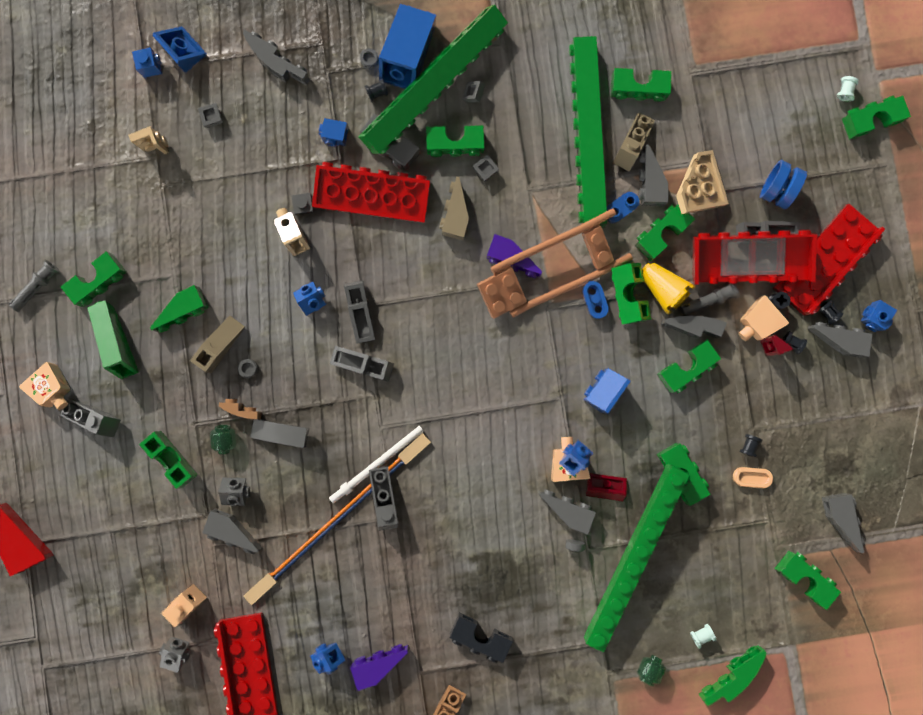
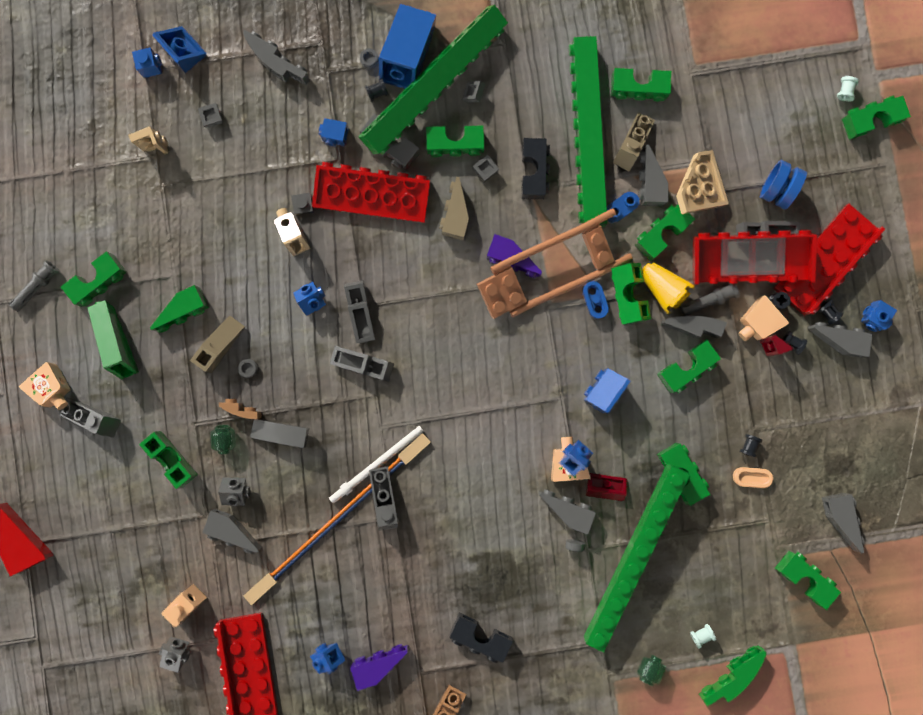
(535, 151): none -> black arch

